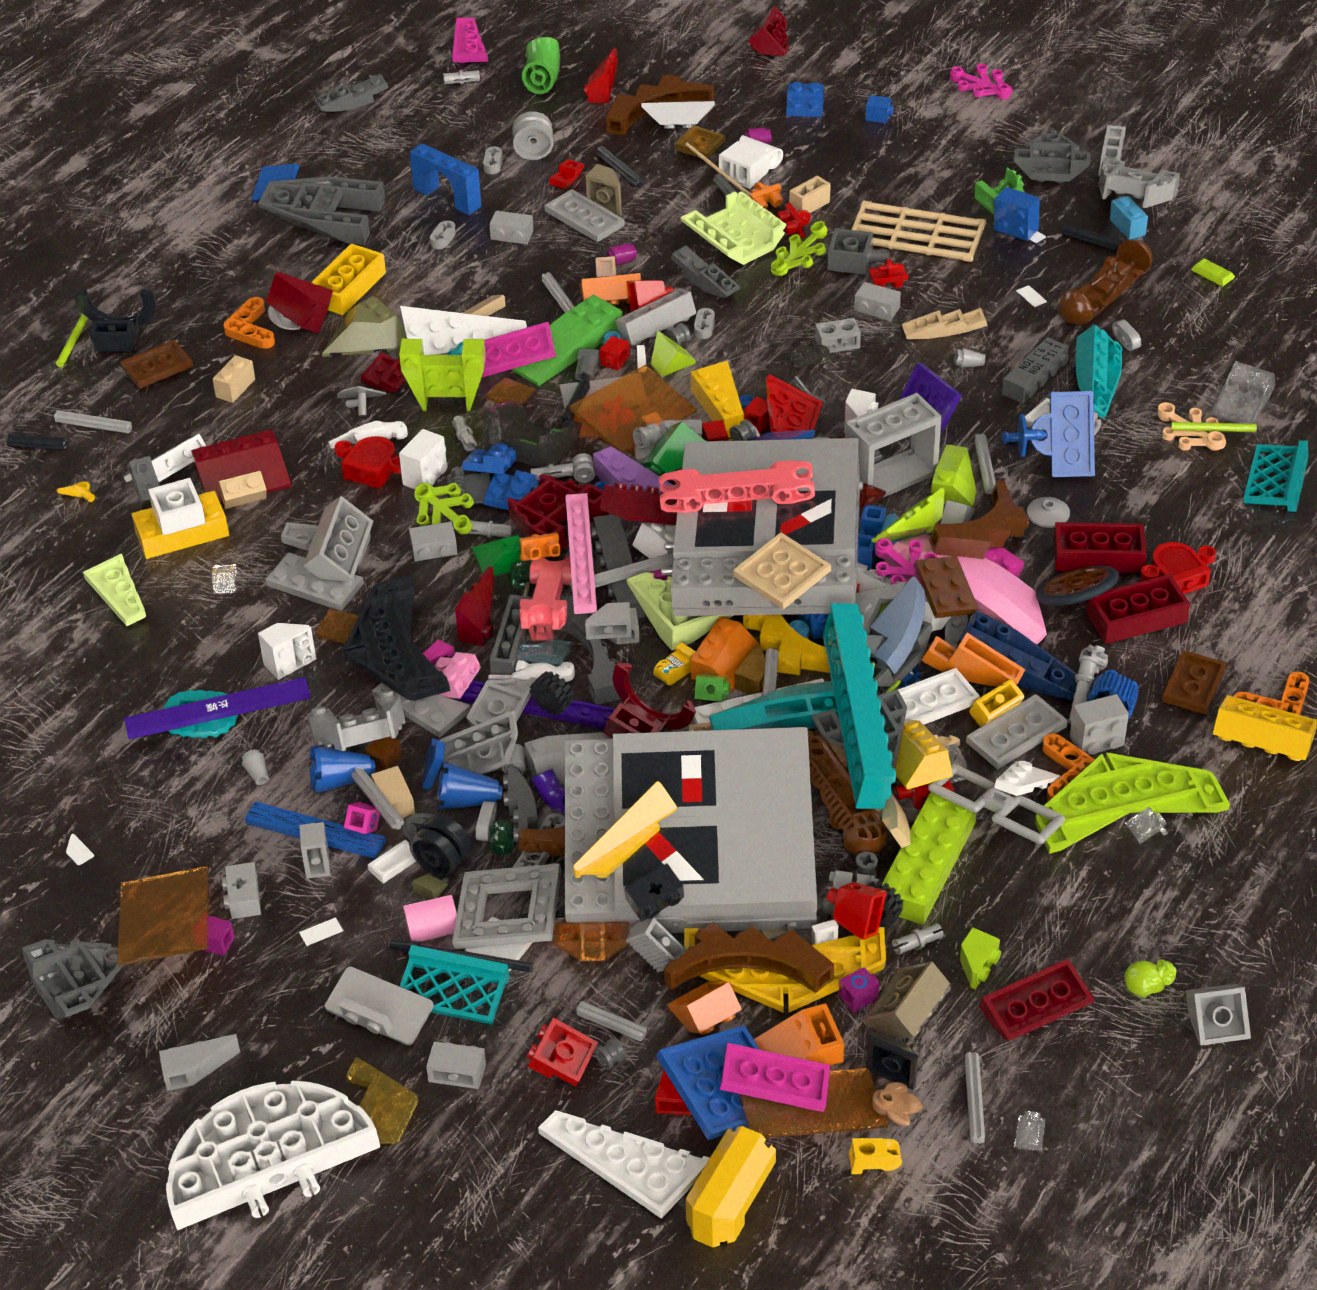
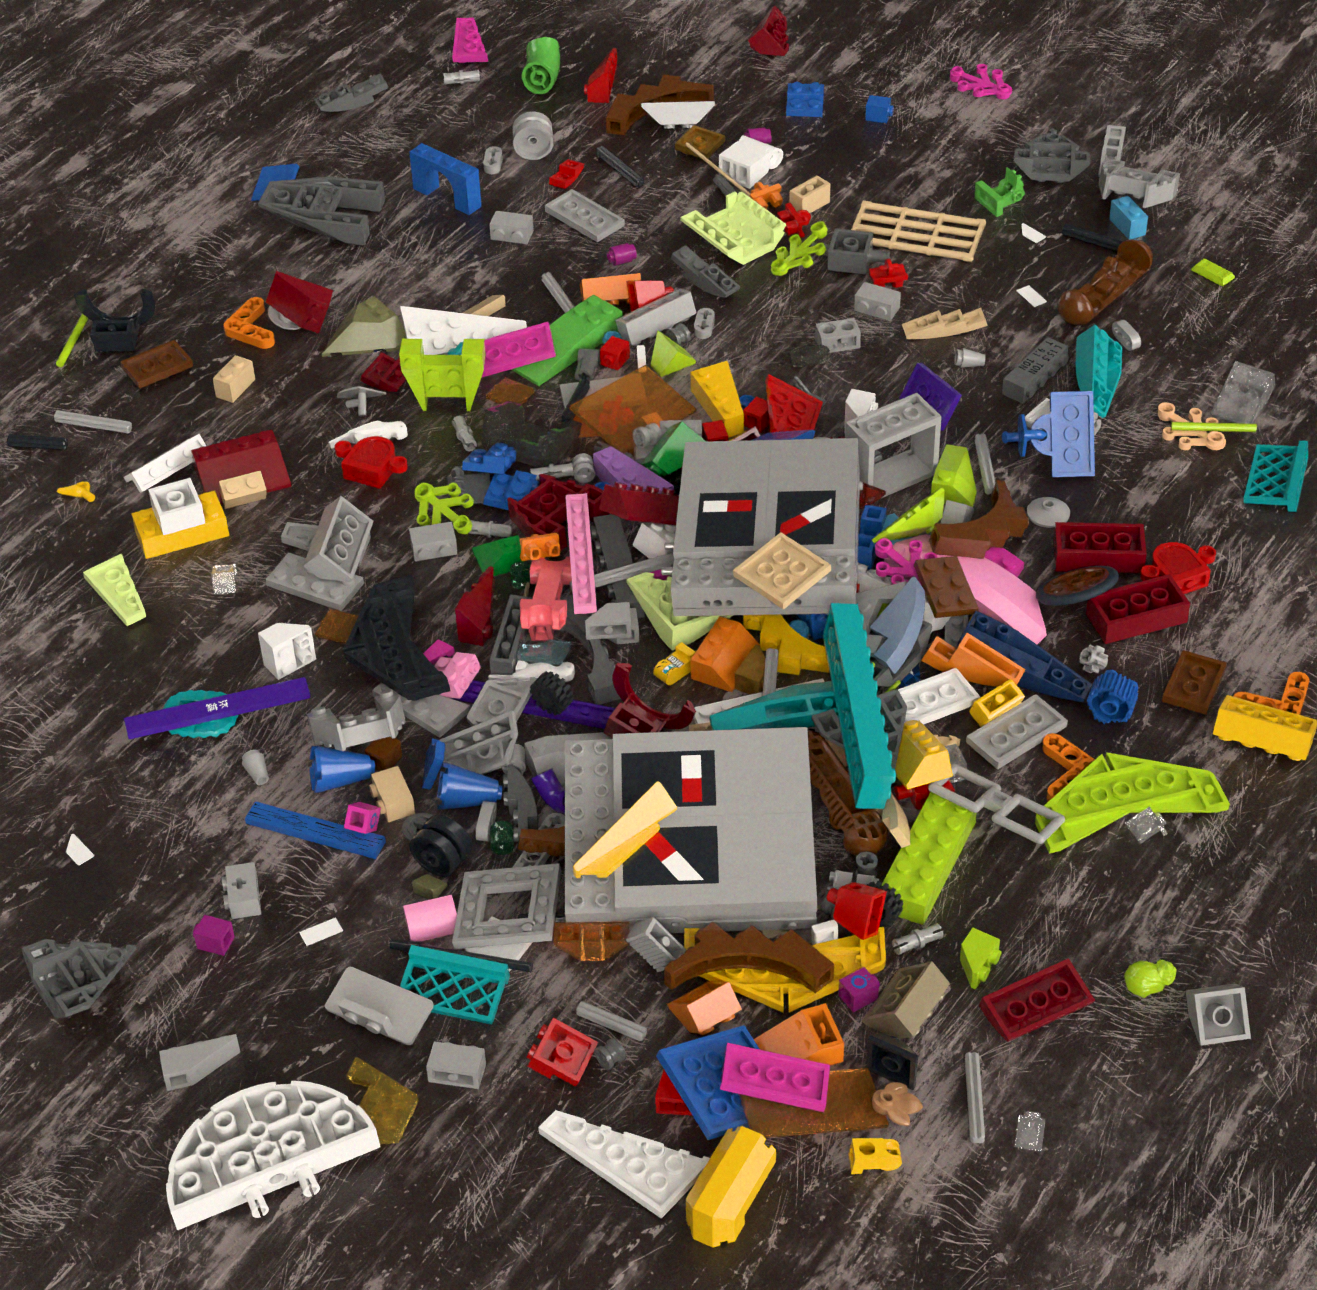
(143, 478): dark grey brick -> none
(164, 916): clear orange piece -> none
(315, 850): light grey brick -> none
(351, 276): yellow brick -> none
(377, 798): light grey axle -> none
(392, 862): white tile -> none
(423, 459): white brick -> none
(442, 234): light grey beam -> none
(604, 188): dark tan slope -> none
(605, 266): plate -> none
(654, 892): black brick -> none
(695, 489): coral piece -> none
(712, 687): bright green brick -> none
(743, 431): dark grey wheel -> none
(1016, 213): blue brick -> none
(1022, 778): white wing -> none
(1084, 680): light grey pin -> none
(1099, 724): light grey brick -> none

